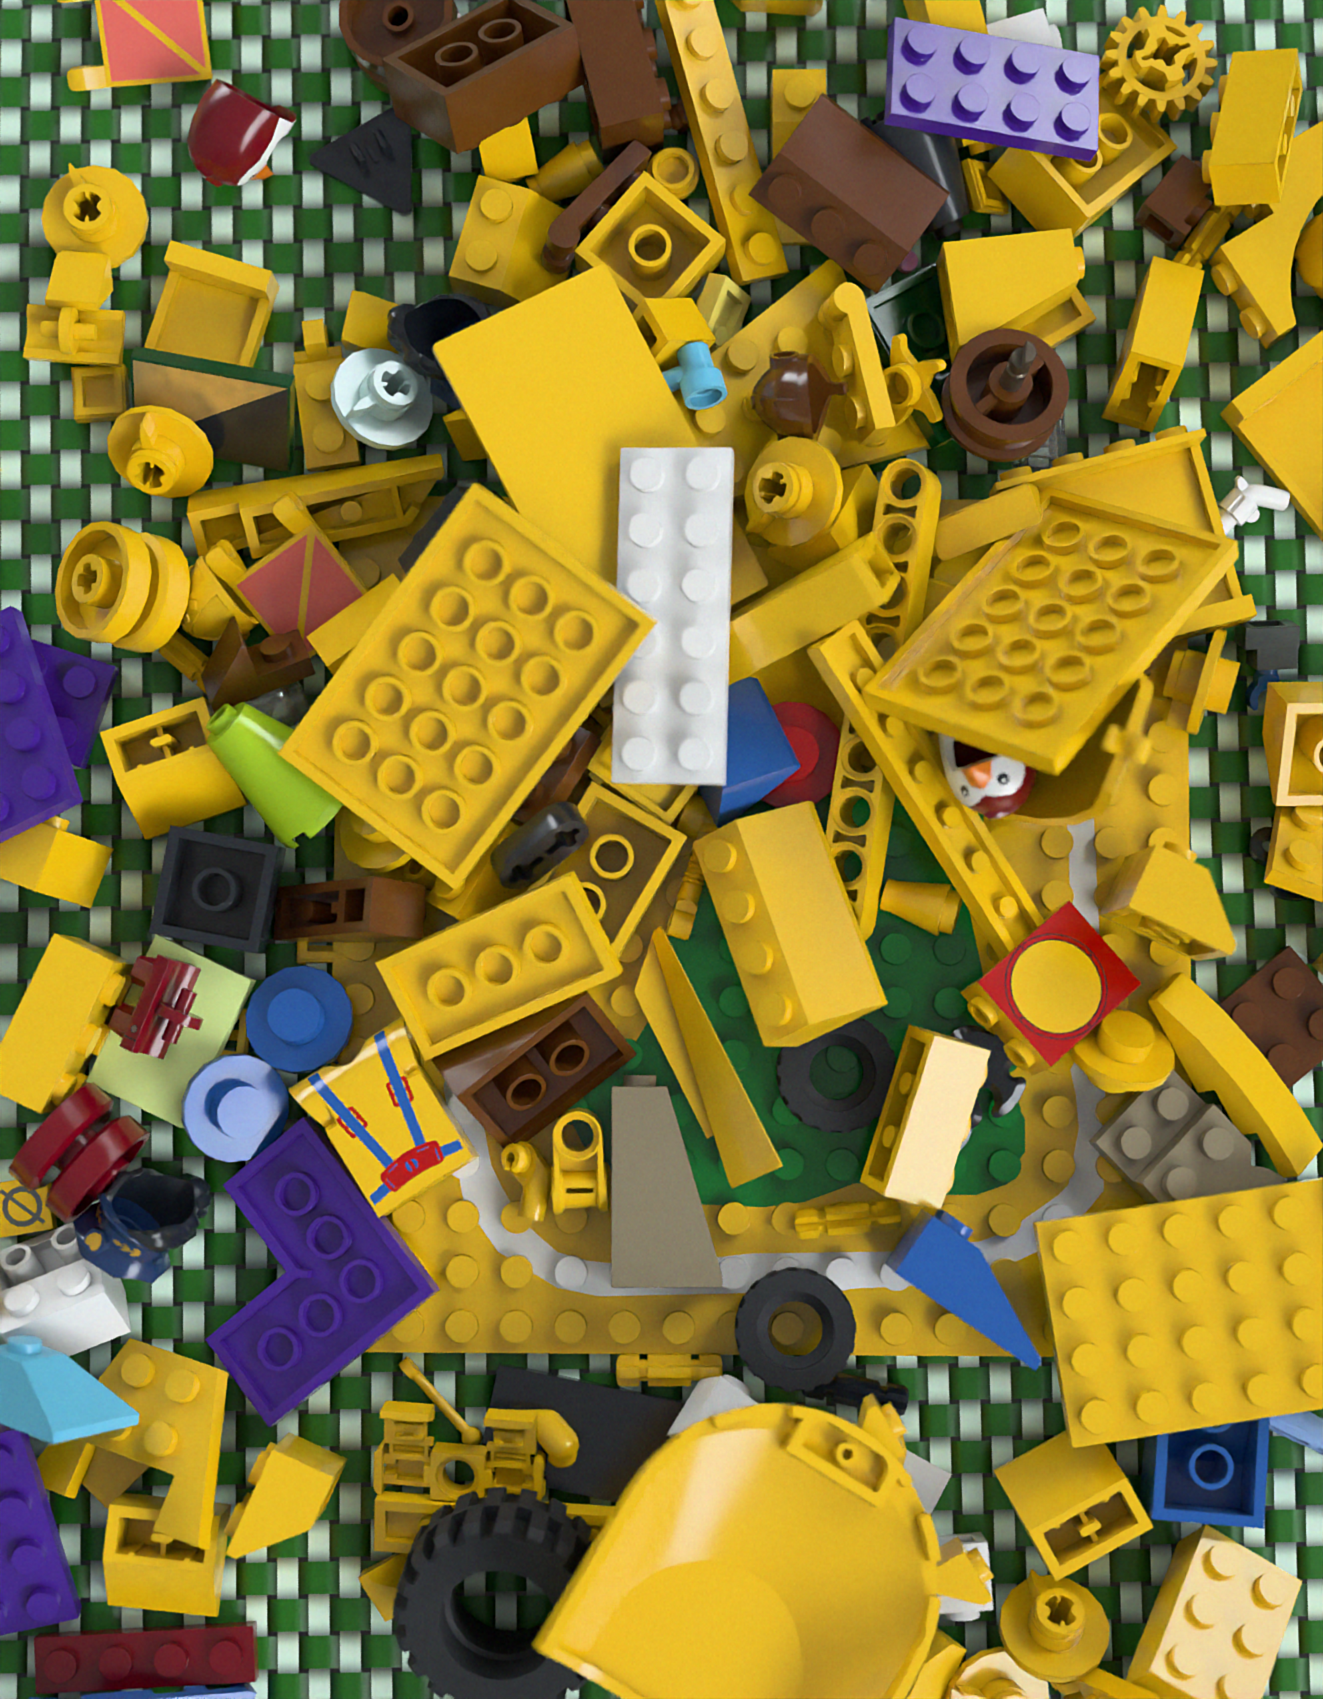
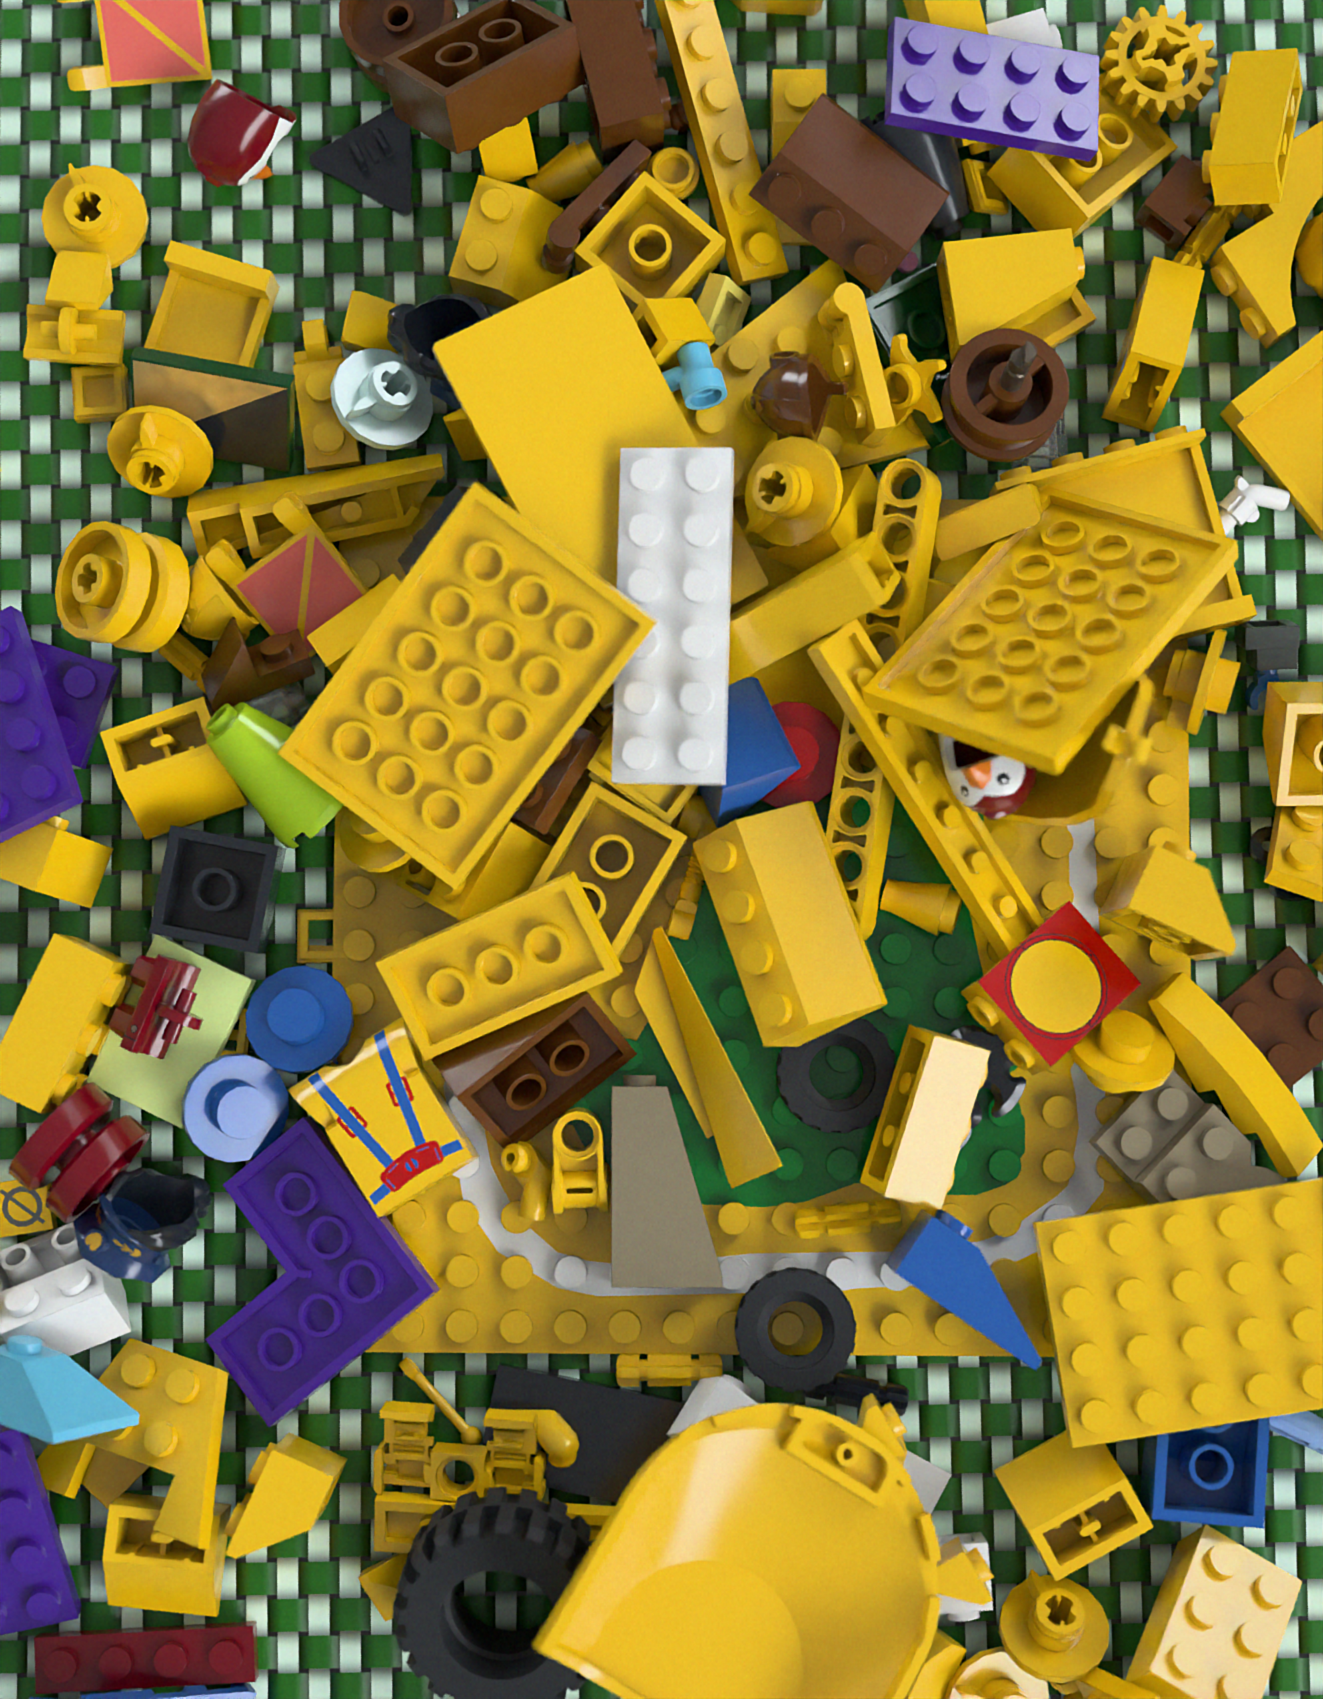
(351, 911): reddish brown slope -> none
(539, 845): black beam -> none

